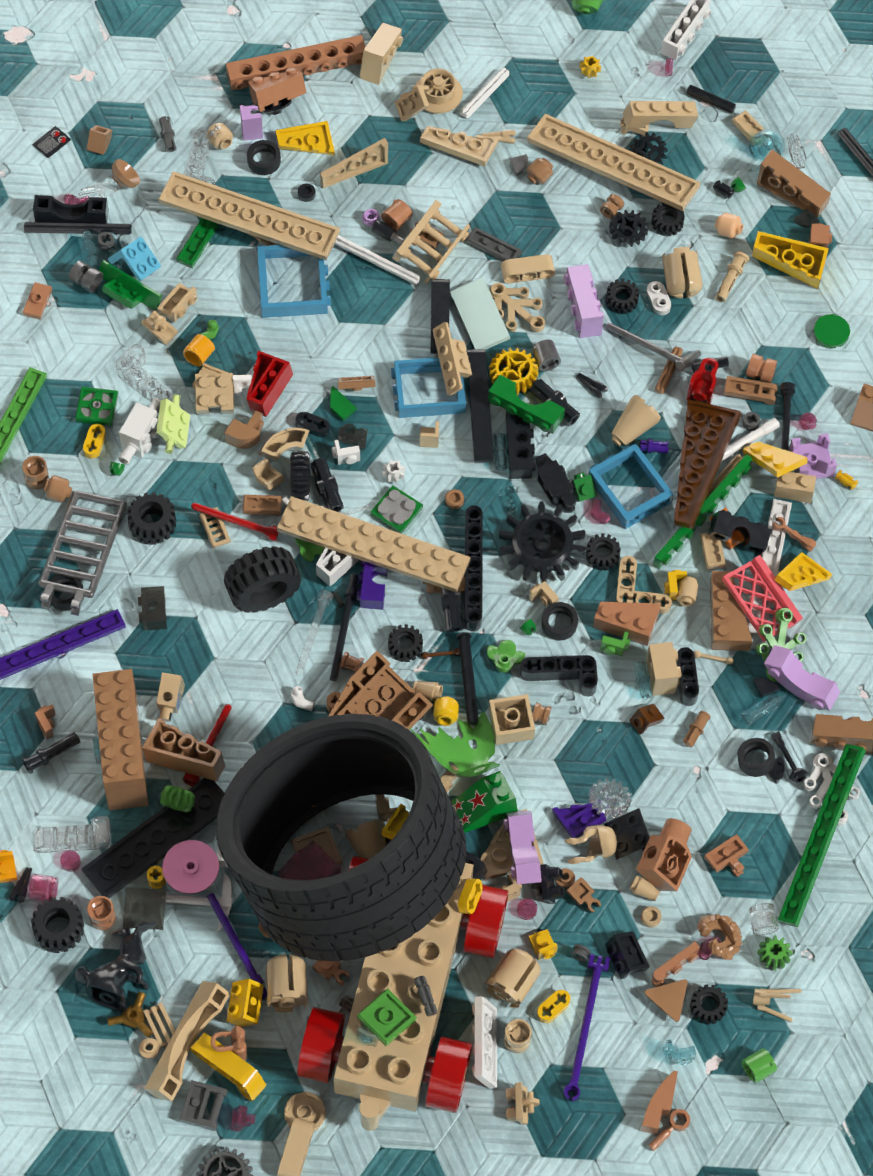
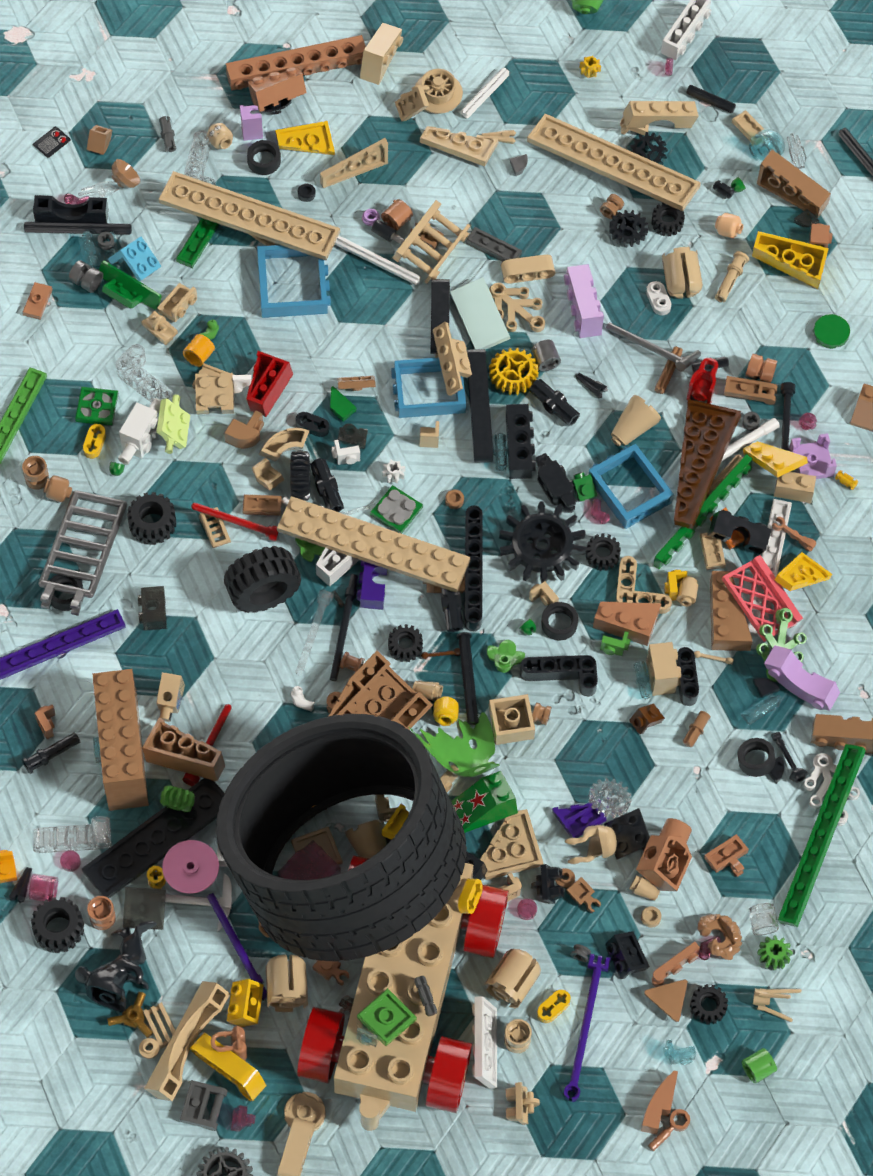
(524, 855): lavender brick -> none
(539, 171): medium nougat head -> none
(543, 945): yellow bracket -> none
(545, 415): green arch -> none
(622, 305): black tyre -> none
(653, 446): dark purple pin -> none

